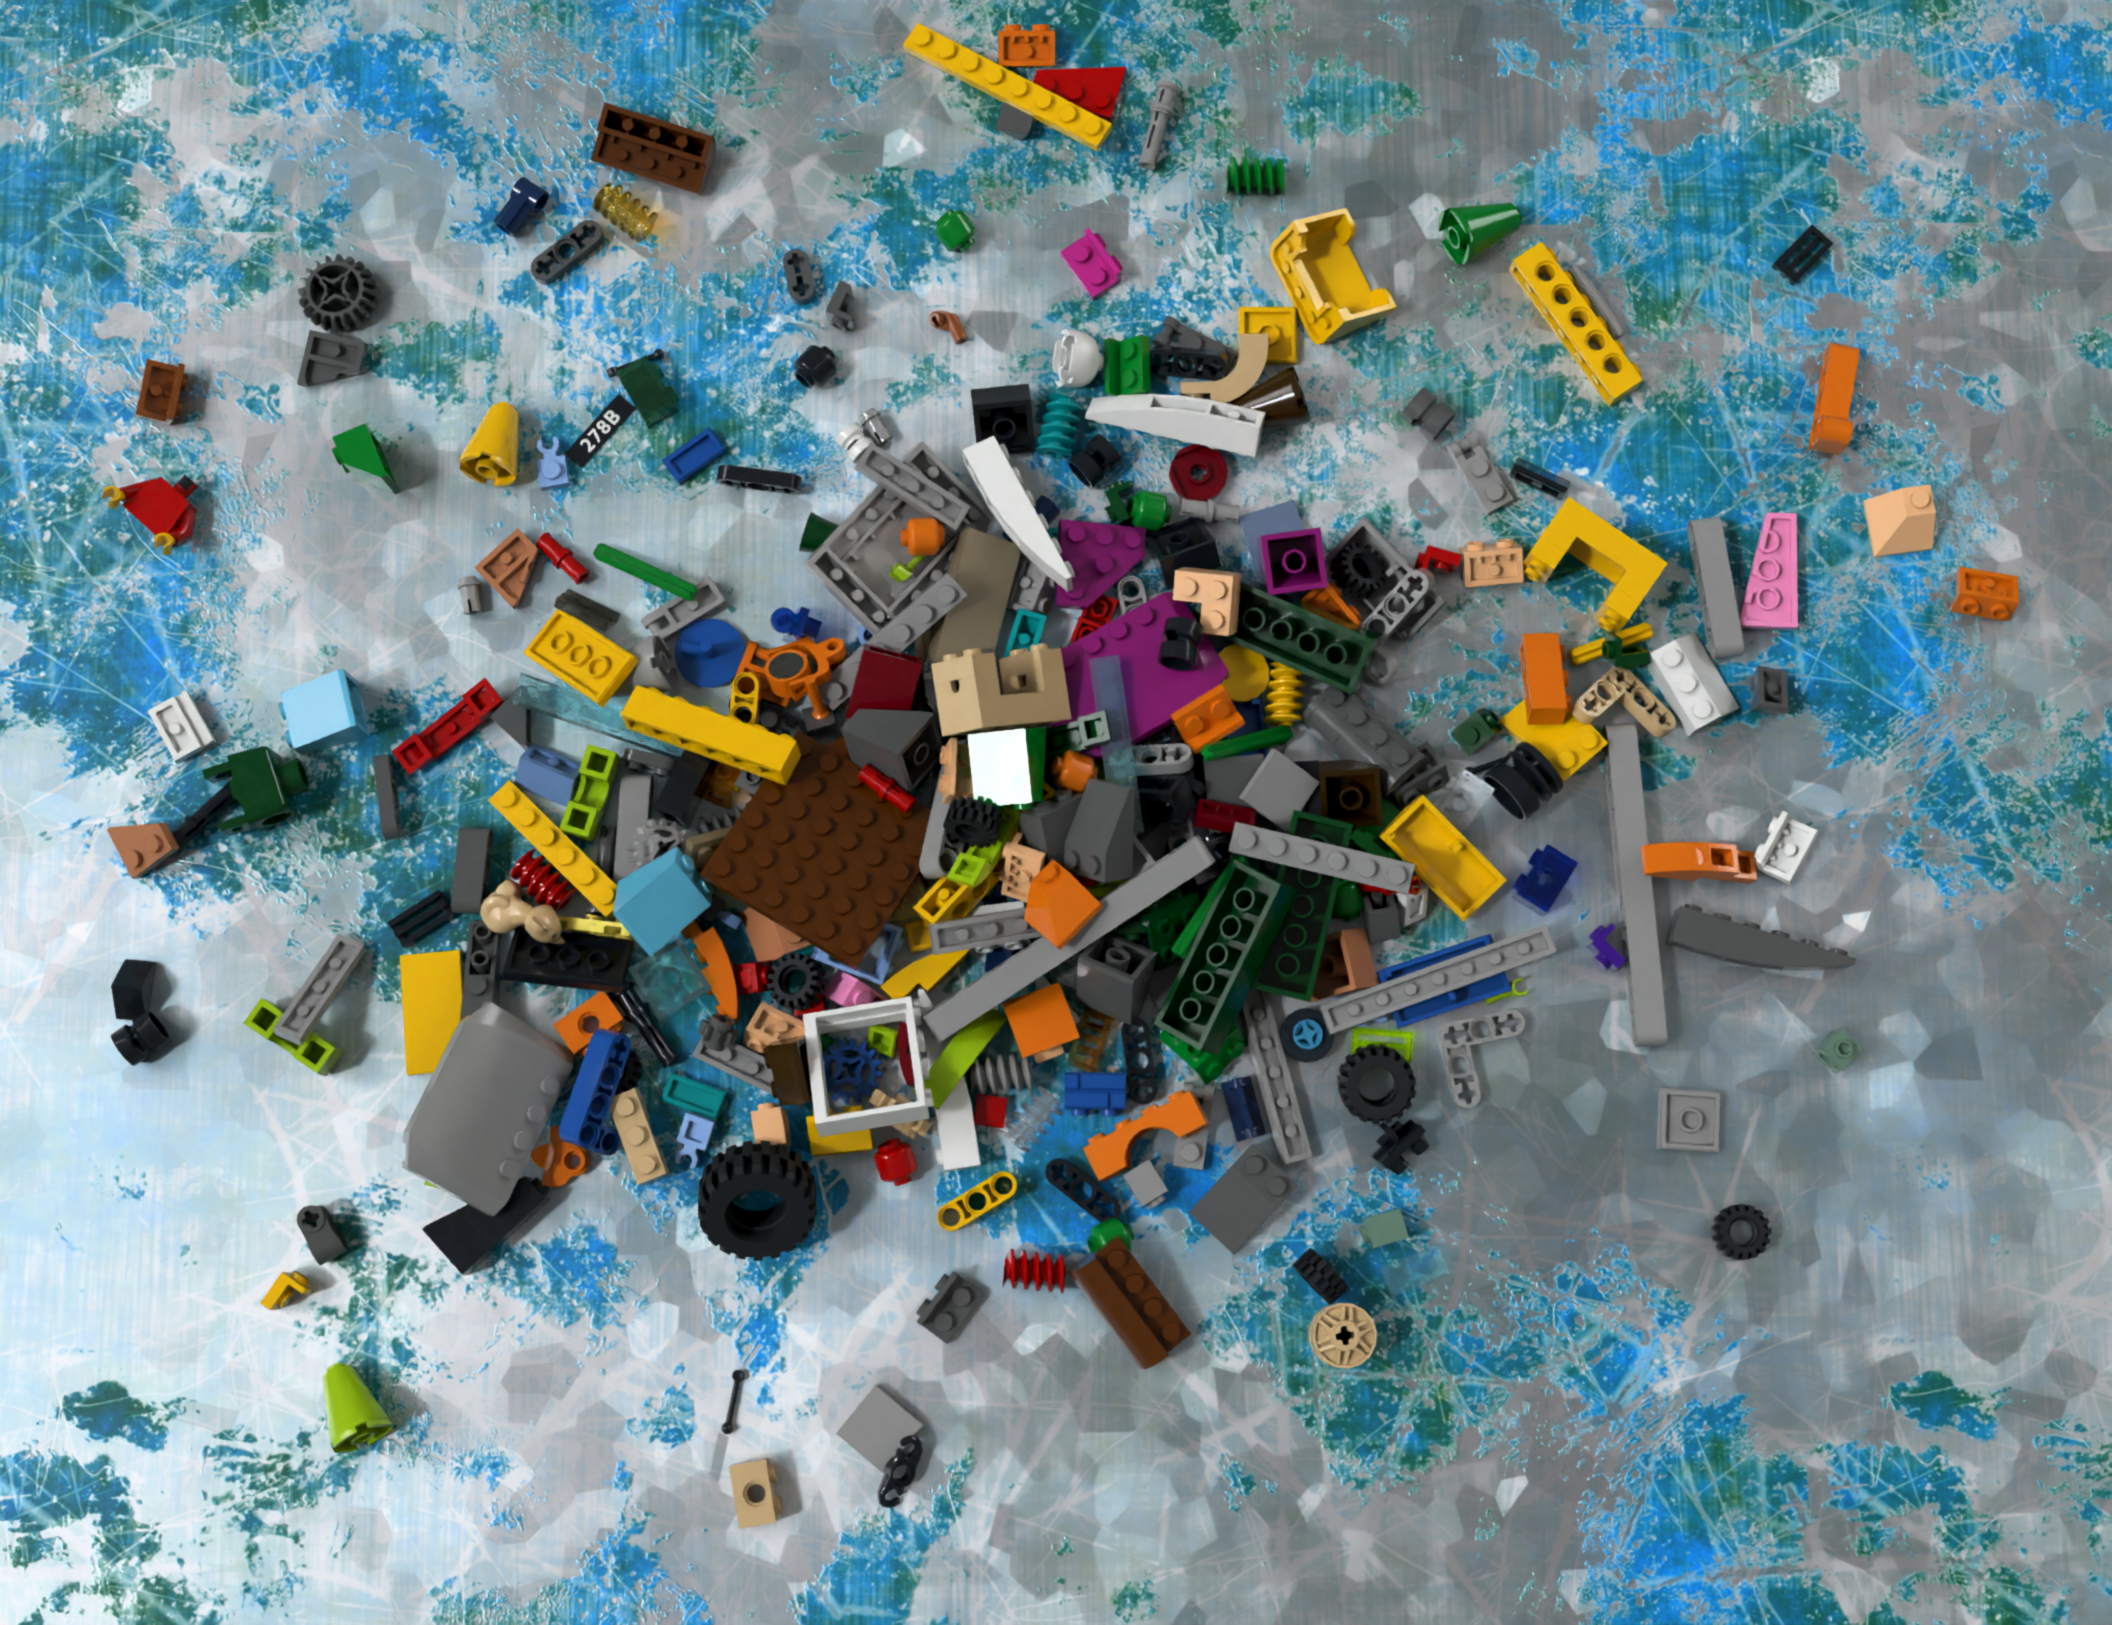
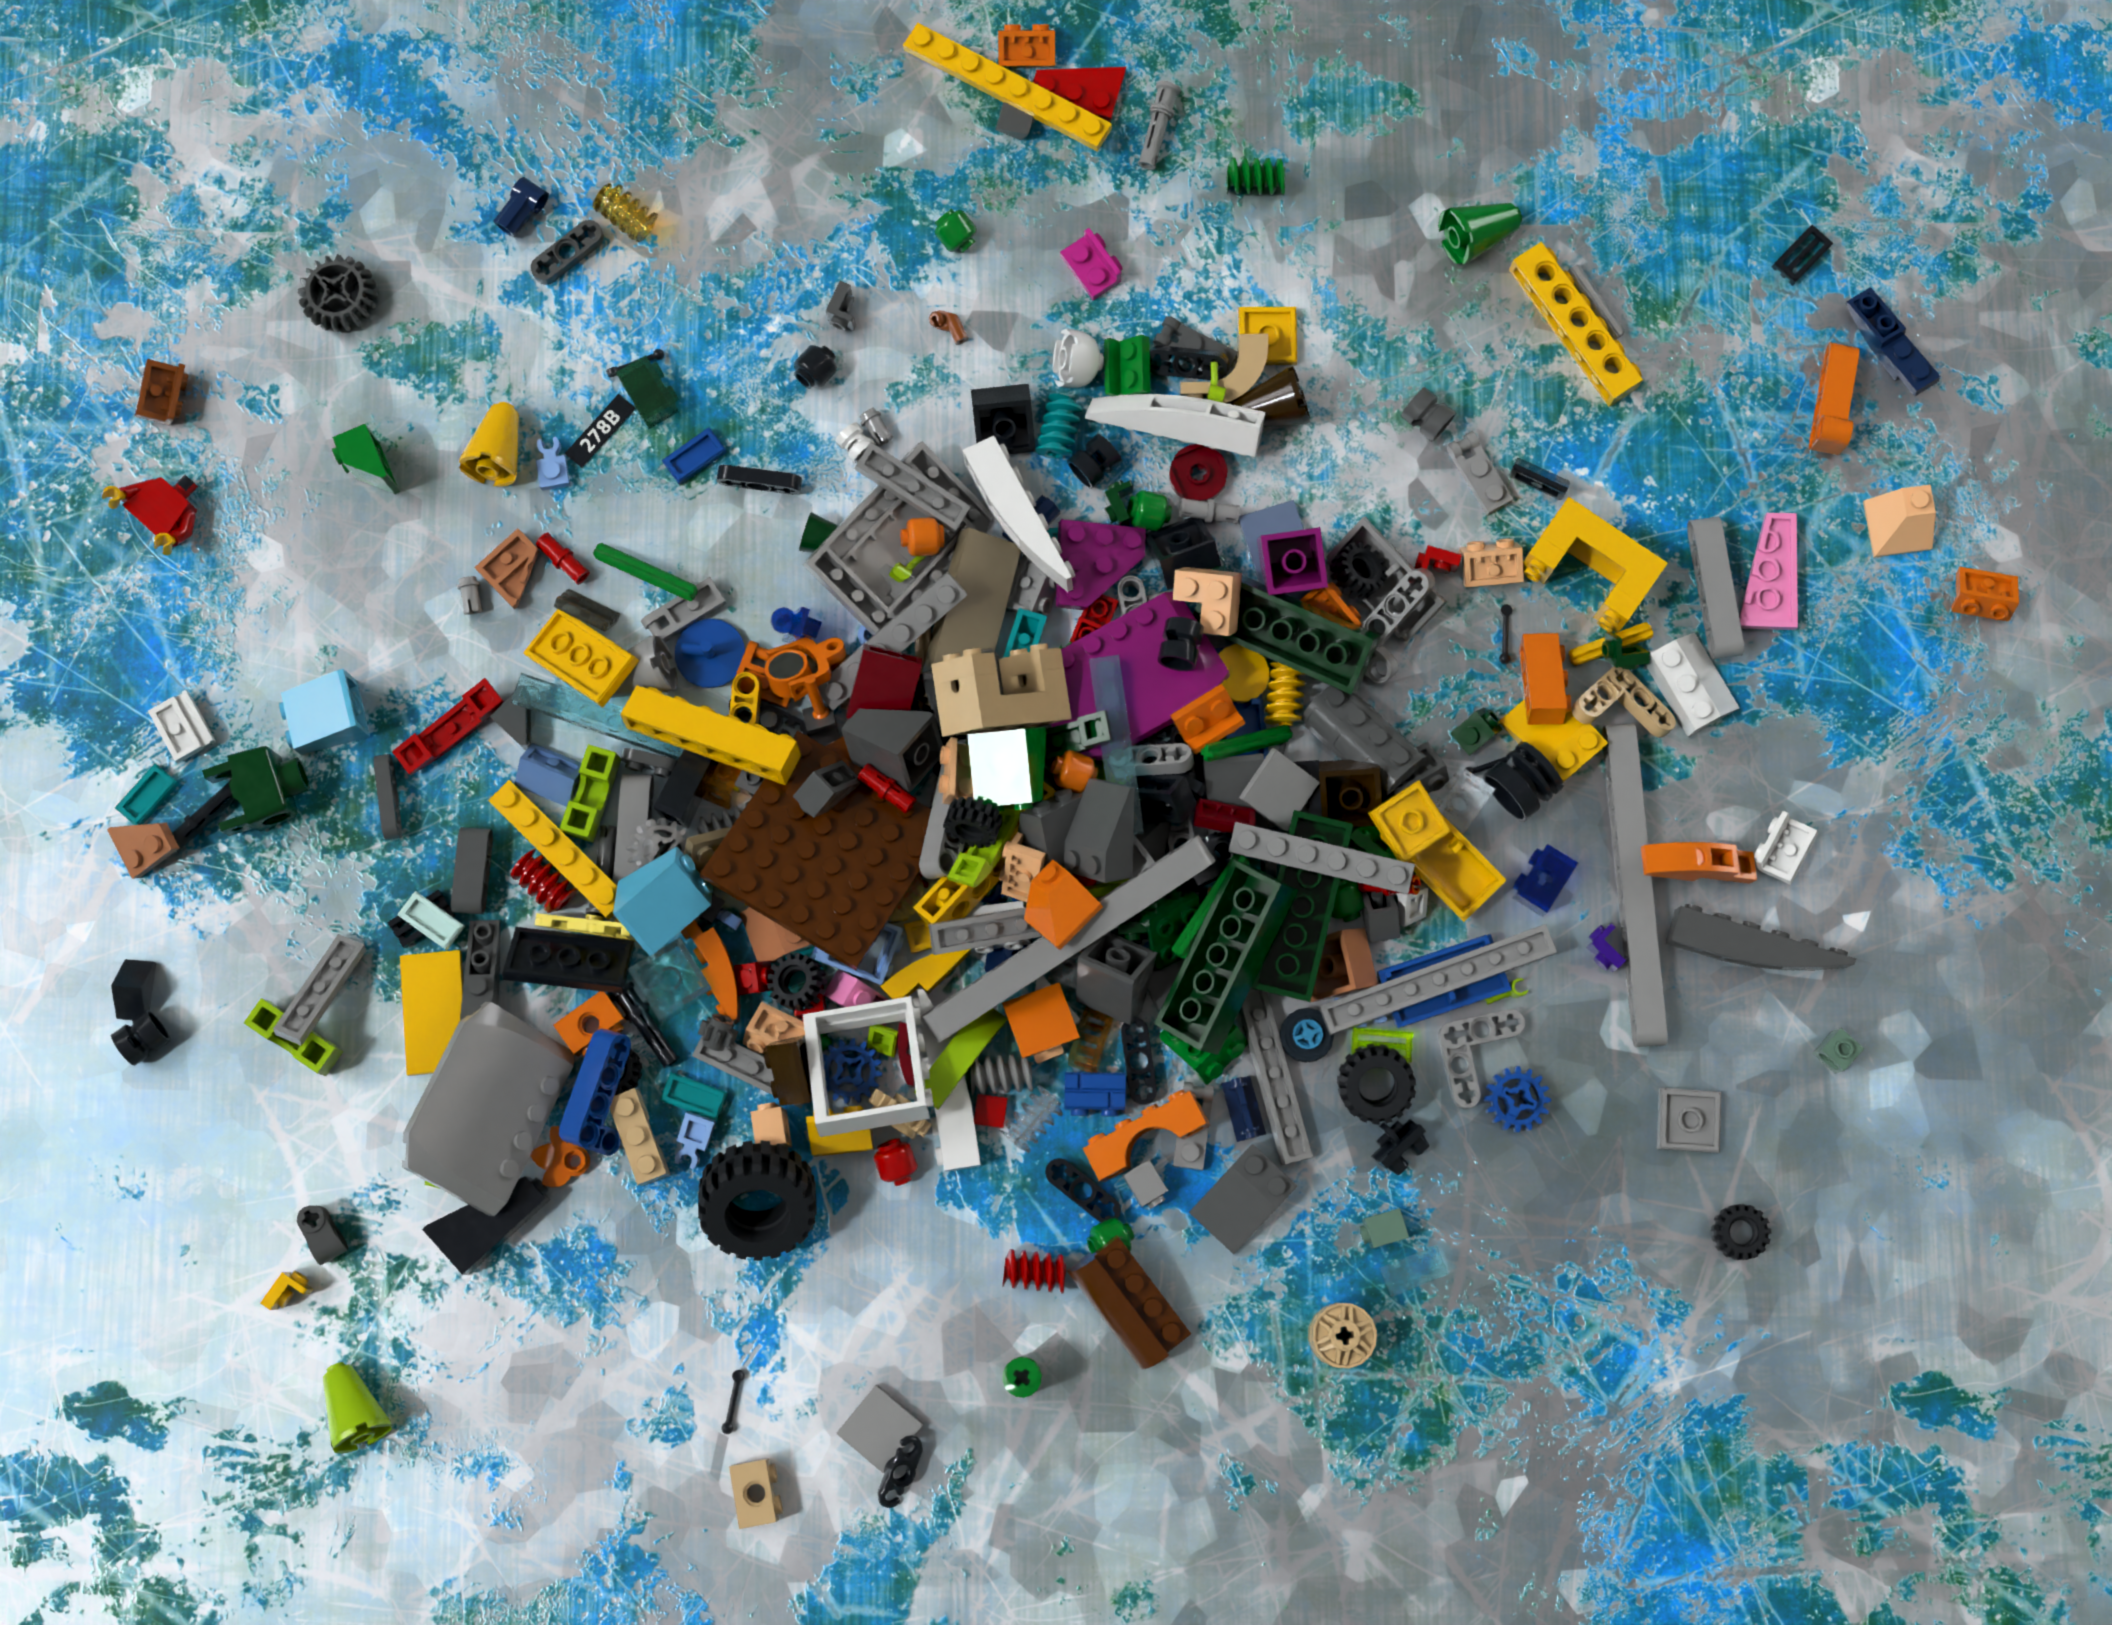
(147, 795): none -> teal tile
(330, 358): dark grey wing -> none
(431, 920): none -> light aqua tile
(506, 911): tan animal -> none
(653, 149): reddish brown brick -> none
(805, 275): dark grey beam -> none
(826, 788): none -> dark grey slope
(948, 1307): dark grey bracket -> none
(961, 1202): yellow beam -> none
(1022, 1390): none -> green piece
(1215, 392): none -> lime hand
(1320, 1276): black tyre -> none
(1326, 278): yellow windscreen -> none
(1409, 822): none -> yellow tile
(1505, 611): none -> black hinge
(1522, 1087): none -> blue gear
(1770, 692): dark grey slope -> none
(1889, 343): none -> dark blue slope

